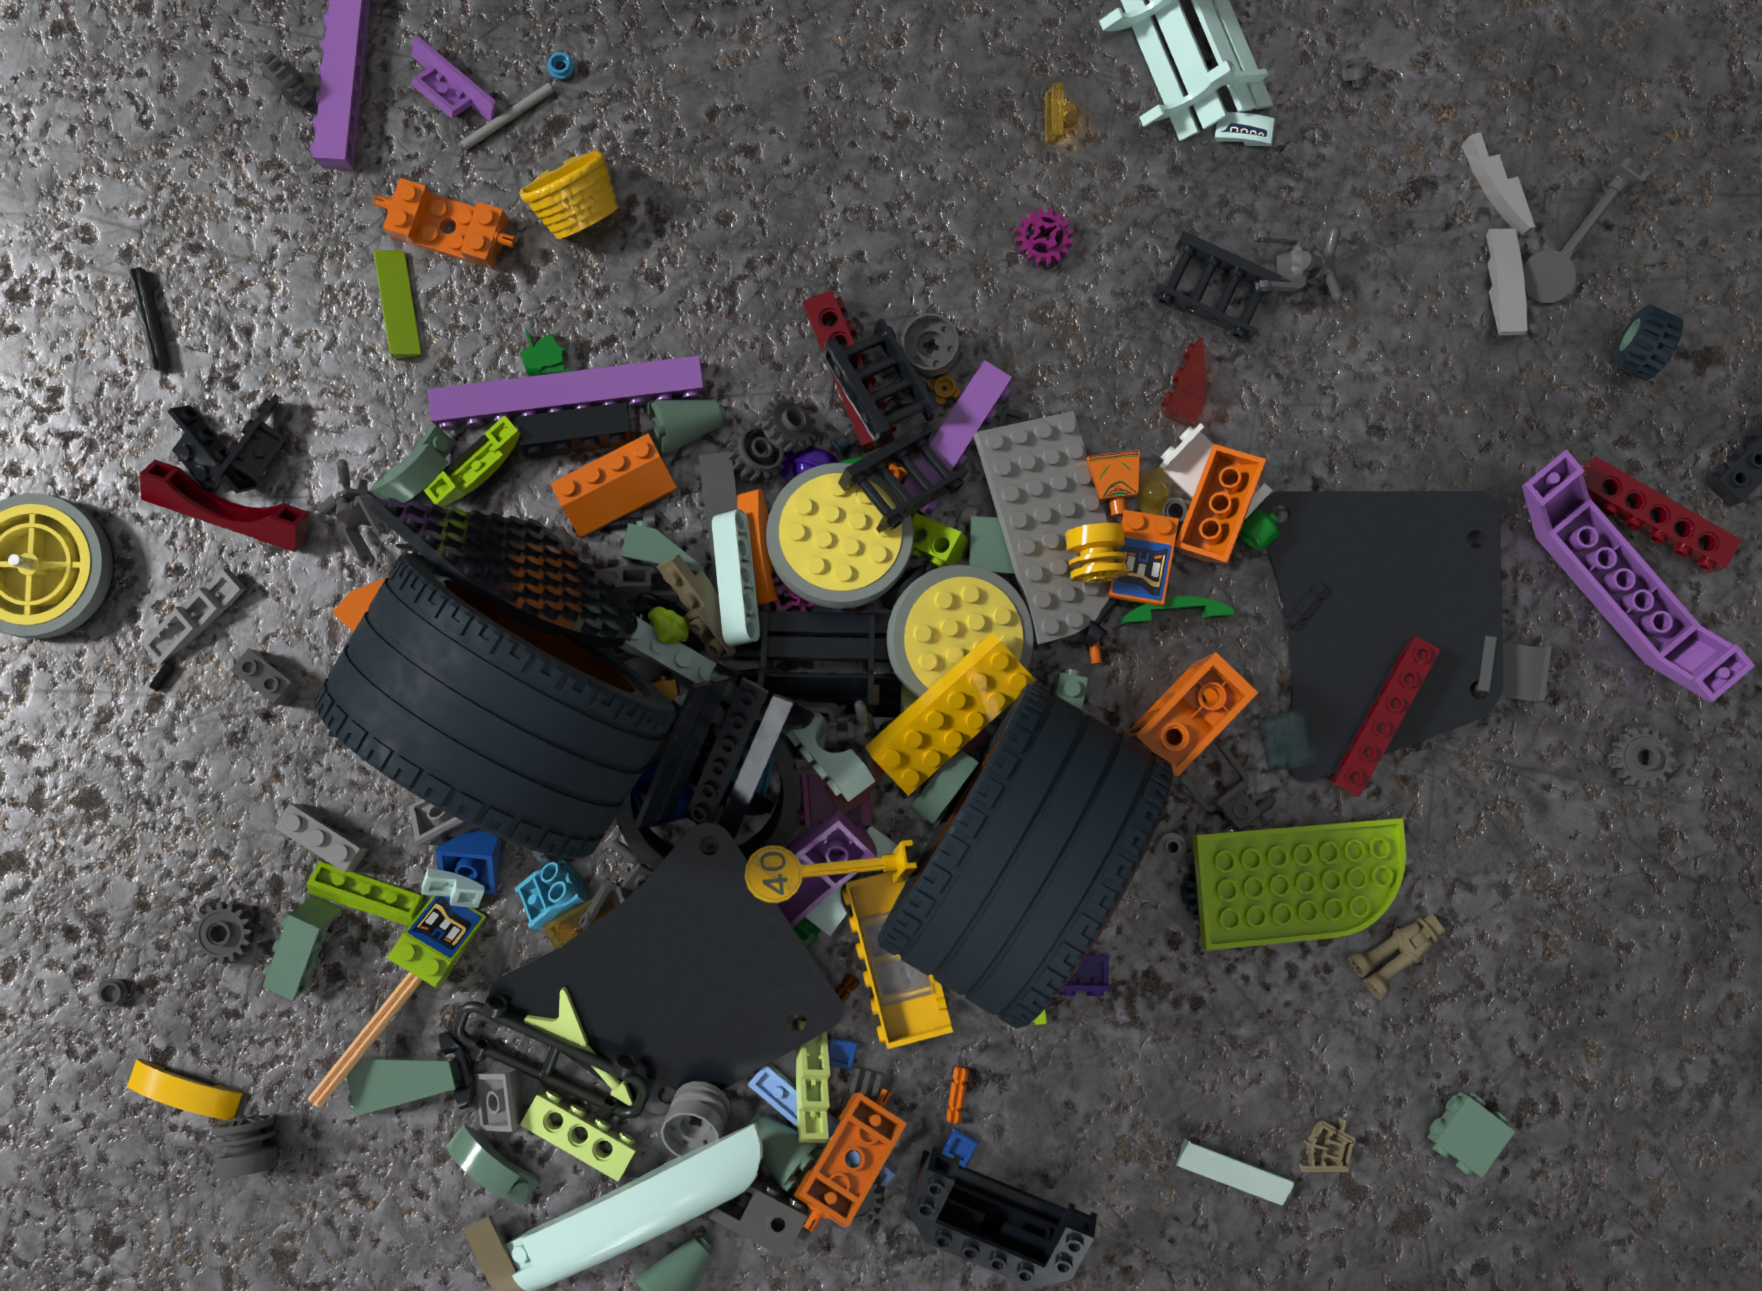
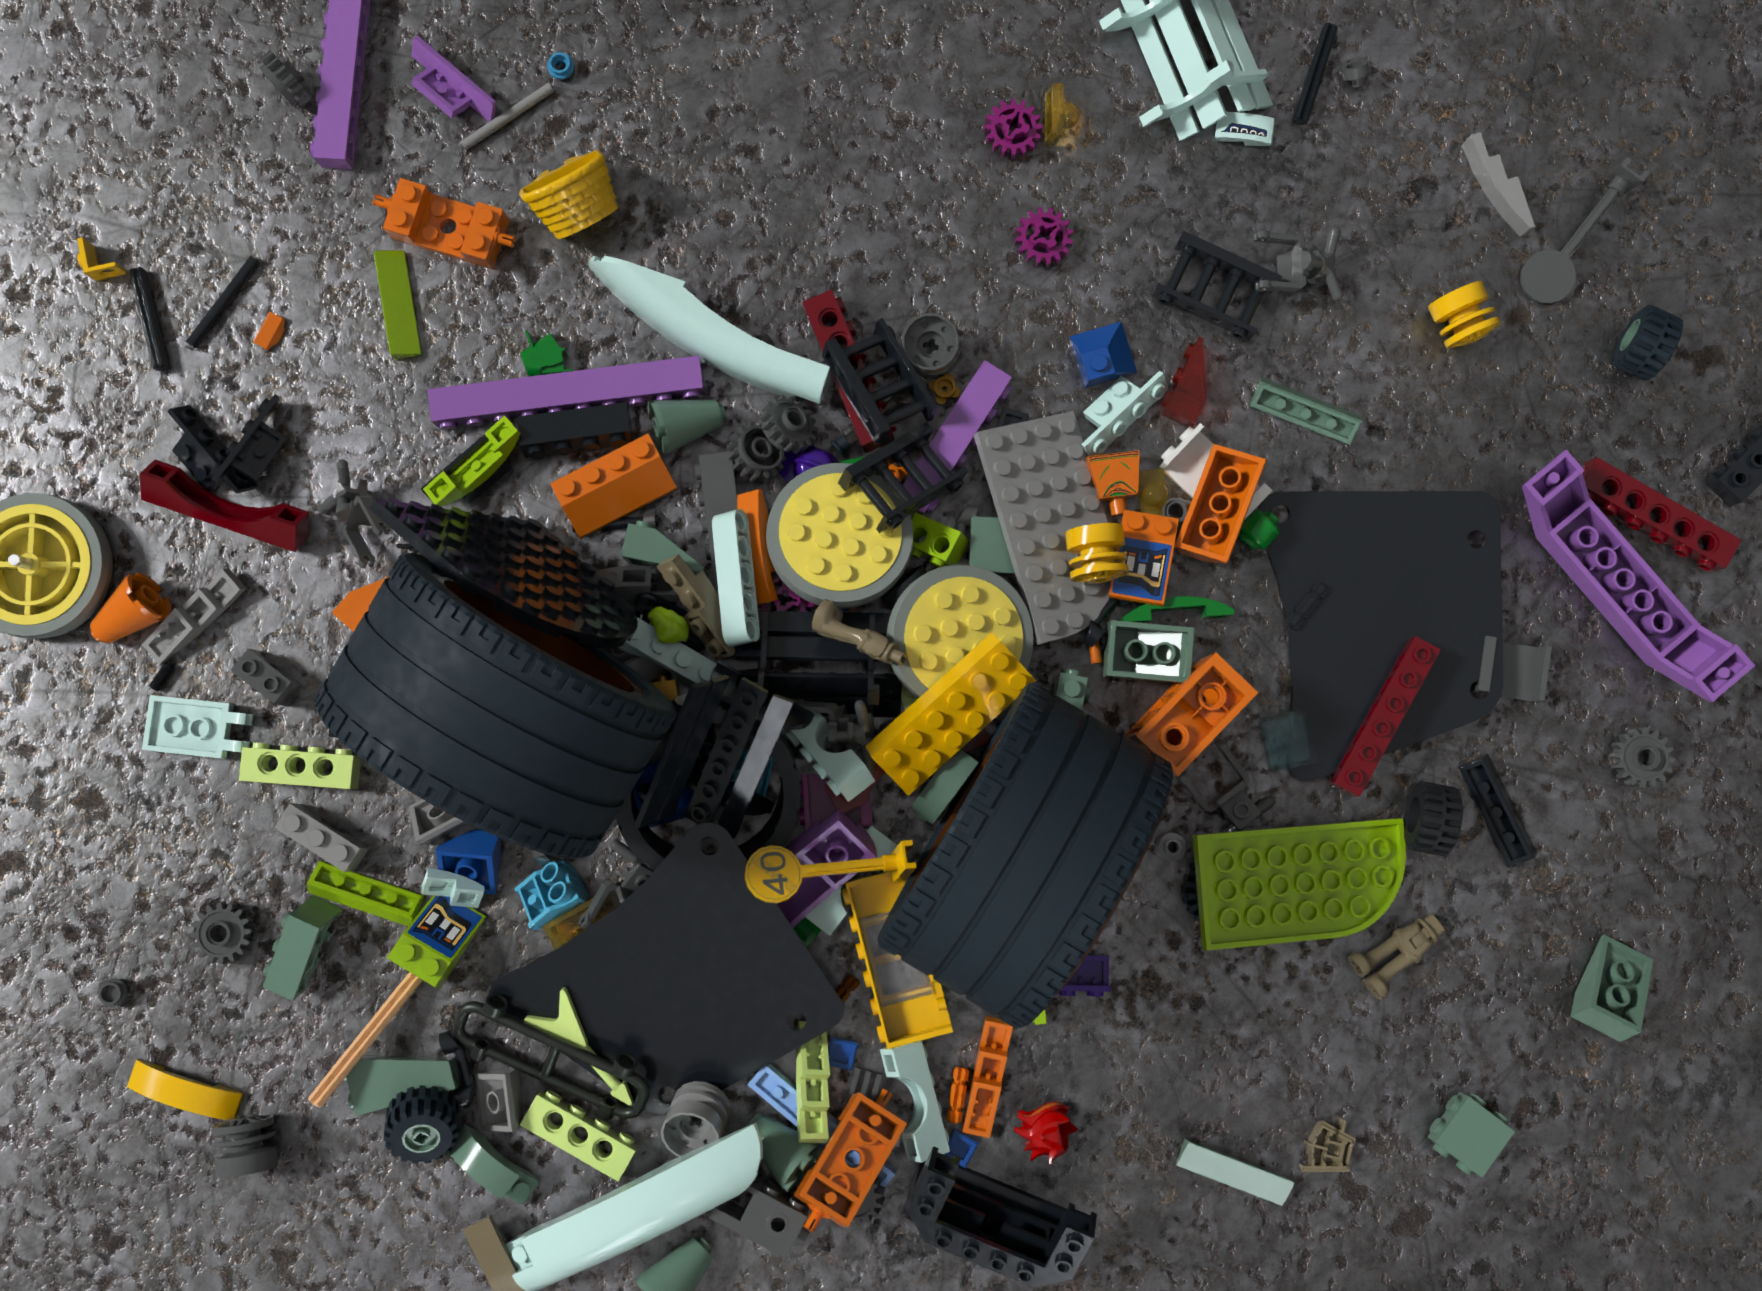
(88, 262): none -> yellow bracket
(130, 609): none -> orange cone
(192, 727): none -> light aqua tile
(223, 300): none -> black piece
(255, 766): none -> yellowish green brick
(270, 331): none -> orange piece
(417, 469): sand green arch -> none
(421, 1124): none -> black wheel
(698, 330): none -> light aqua slope
(828, 623): none -> dark tan piece
(926, 1126): none -> light aqua arch
(987, 1077): none -> orange slope
(1024, 133): none -> magenta gear
(1046, 1130): none -> red hair
(1103, 354): none -> blue slope
(1119, 409): none -> light aqua bracket
(1147, 652): none -> sand green slope
(1306, 411): none -> sand green slope
(1315, 73): none -> black axle
(1433, 818): none -> black tyre
(1464, 315): none -> yellow wheel
(1498, 810): none -> black slope
(1508, 282): light grey slope -> none
(1613, 990): none -> sand green slope

